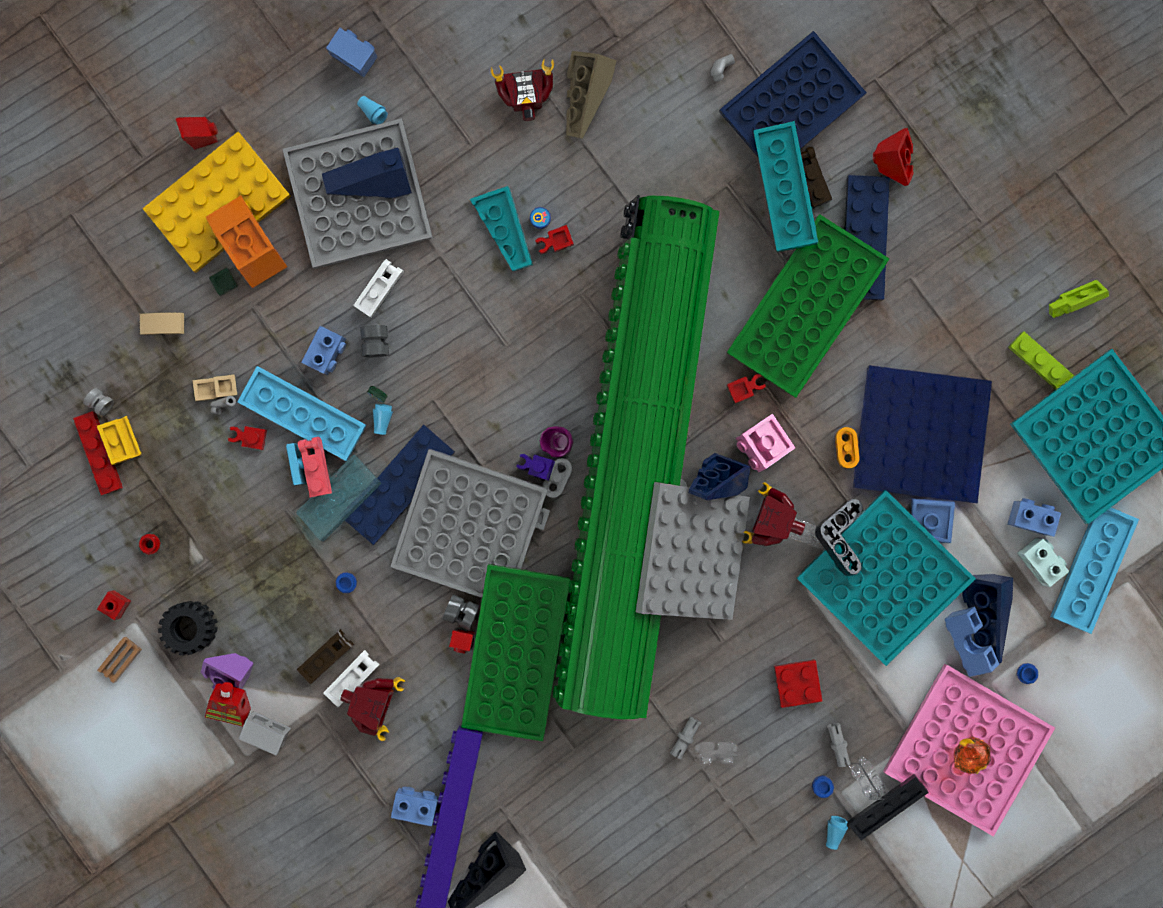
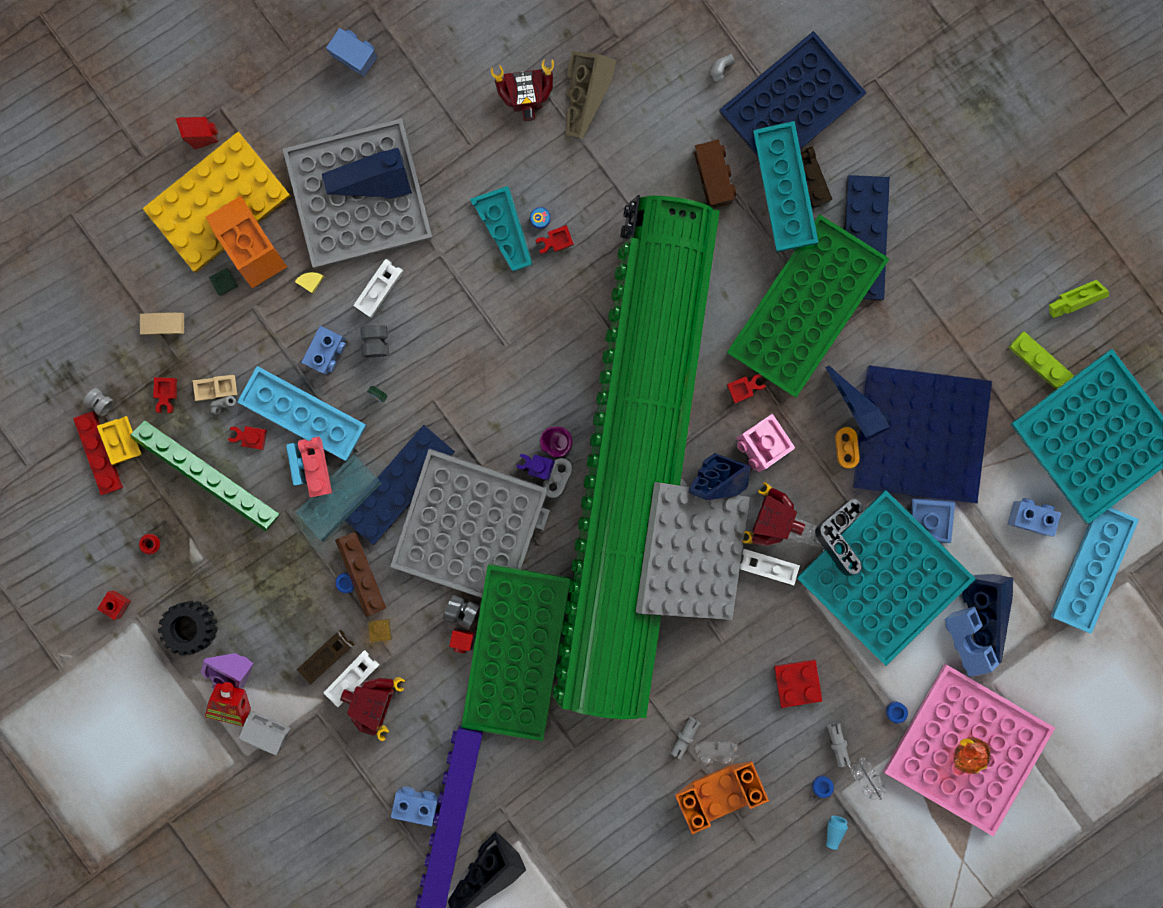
(108, 672): medium nougat tile -> none
(165, 390): none -> red plate
(204, 475): none -> plate
(310, 281): none -> light yellow tile
(360, 574): none -> reddish brown plate
(375, 112): medium azure cone -> none
(379, 630): none -> clear yellow tile
(381, 415): medium azure cone -> none
(714, 174): none -> reddish brown brick
(720, 794): none -> orange slope
(770, 567): none -> white plate
(866, 414): none -> dark blue wedge
(888, 807): black plate -> none
(894, 157): red slope -> none
(896, 712): none -> blue tile
(1027, 673): blue plate -> none
(1043, 561): light aqua brick -> none

